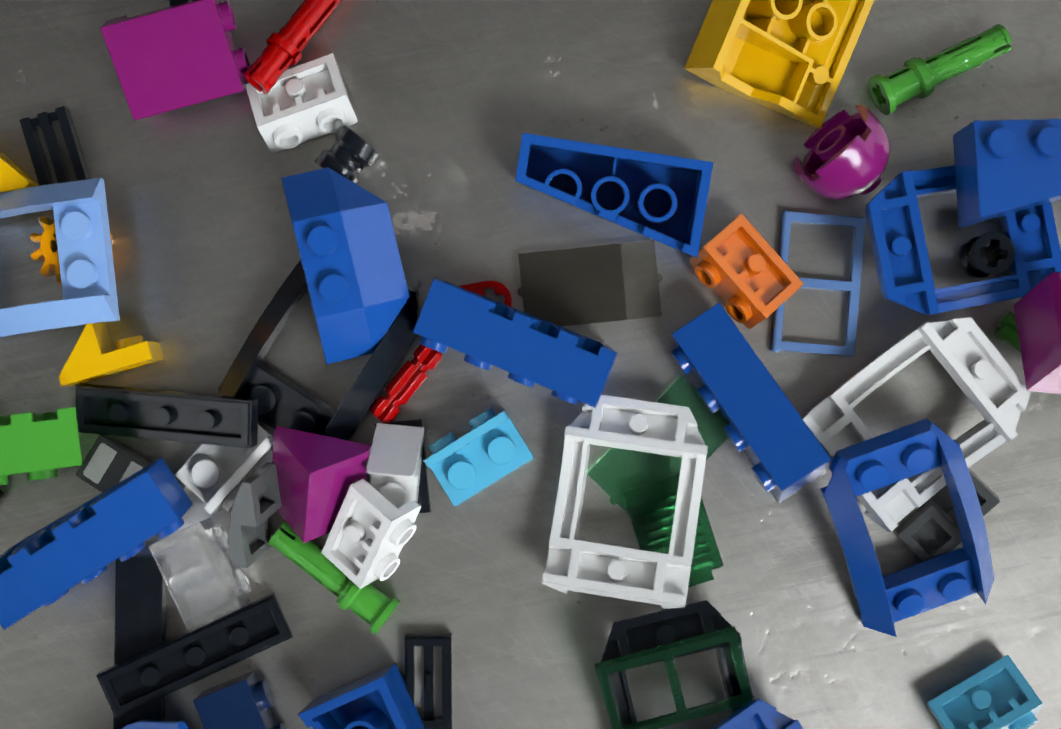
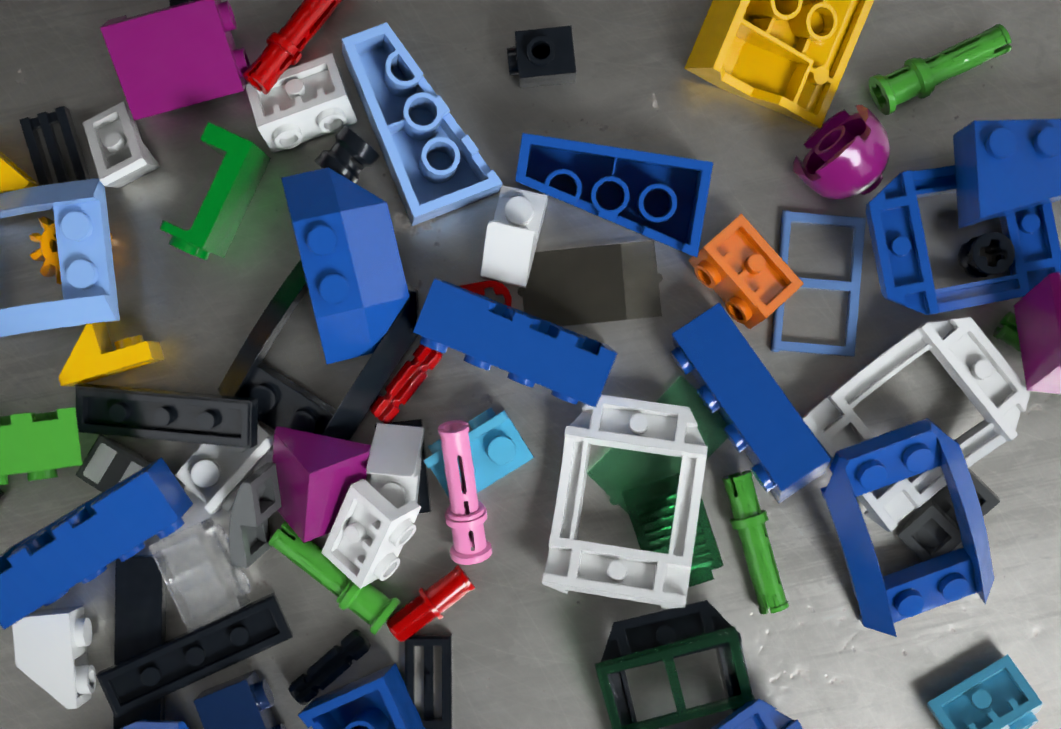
(54, 653): none -> white slope
(118, 147): none -> white slope
(226, 197): none -> green panel
(329, 667): none -> black axle
(421, 142): none -> light blue wedge
(429, 604): none -> red axle
(465, 510): none -> bright pink pin
(513, 236): none -> white slope
(543, 57): none -> black brick
(752, 531): none -> bright green pin

